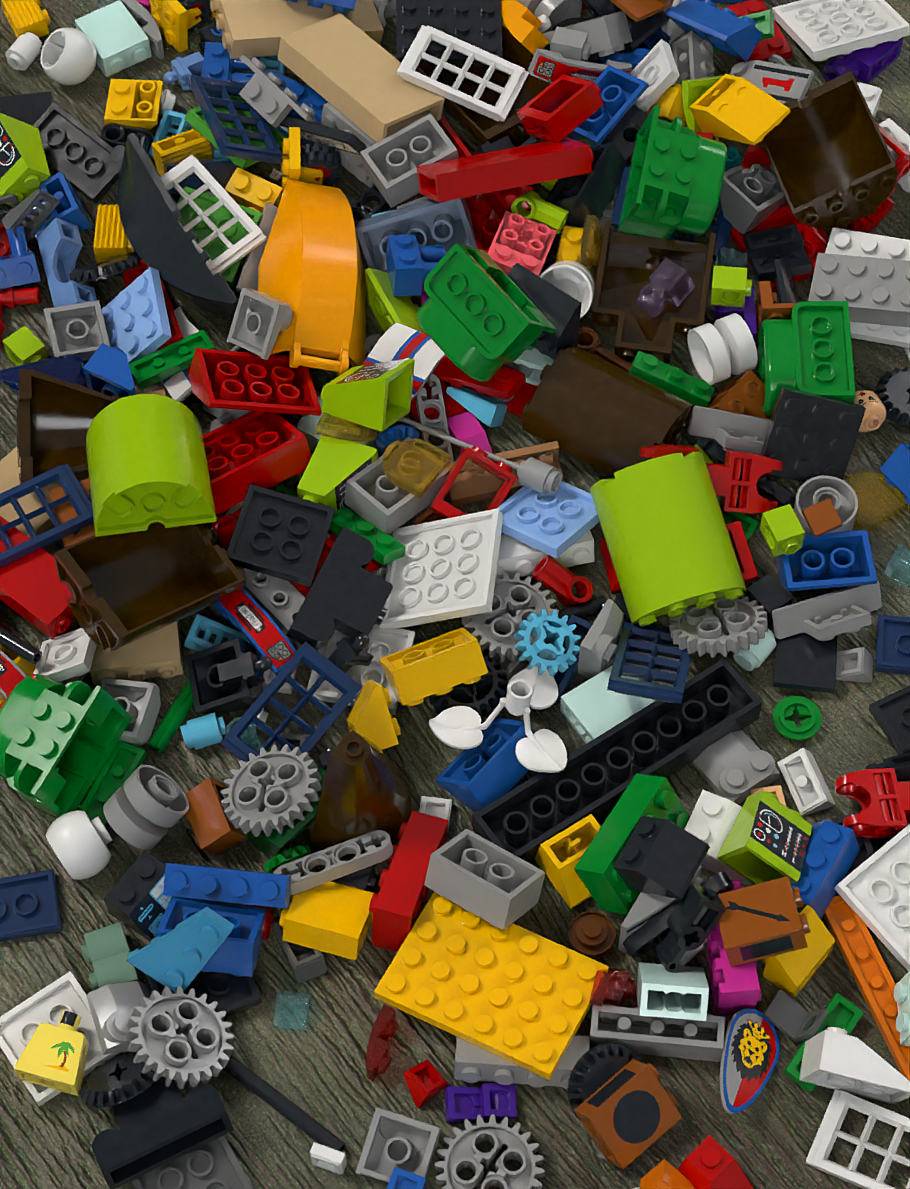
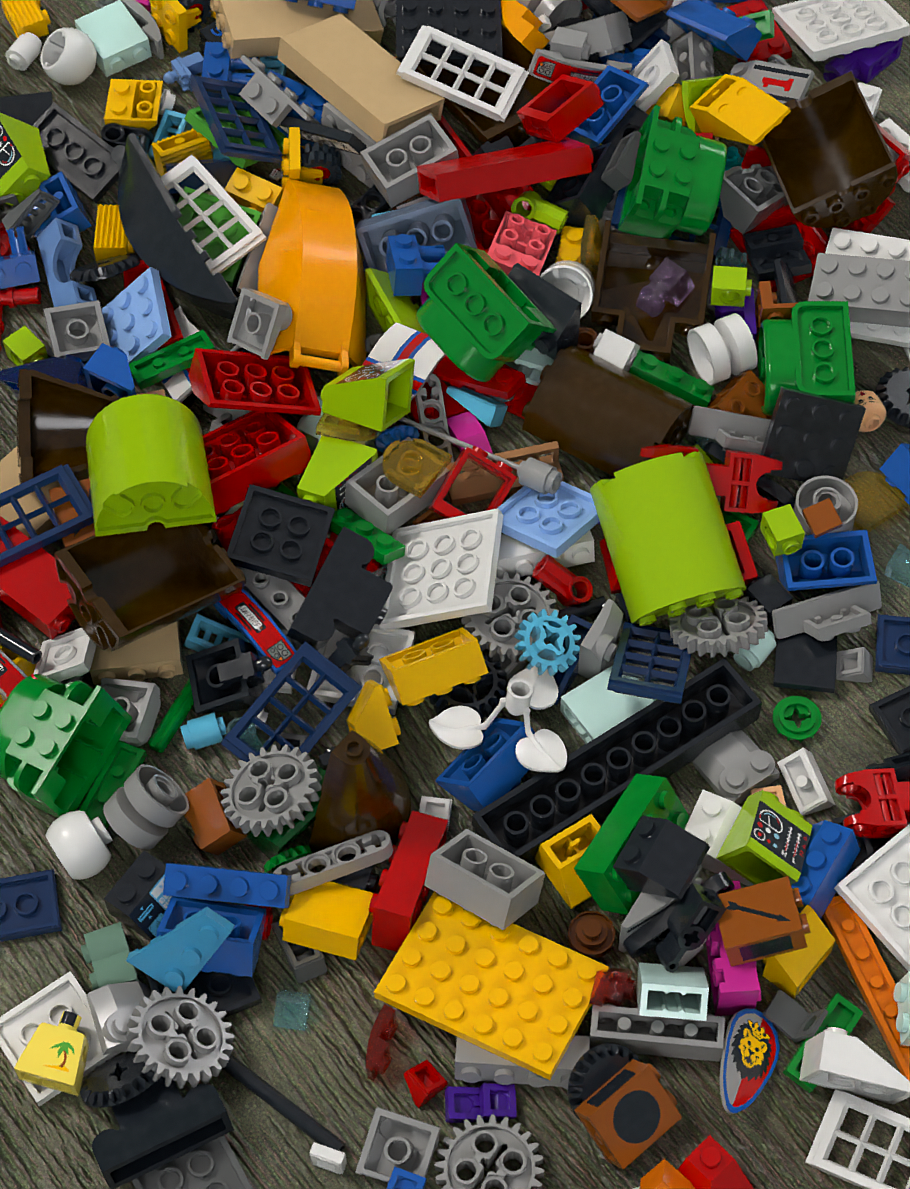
(615, 349): none -> white brick
(622, 163): none -> dark grey slope

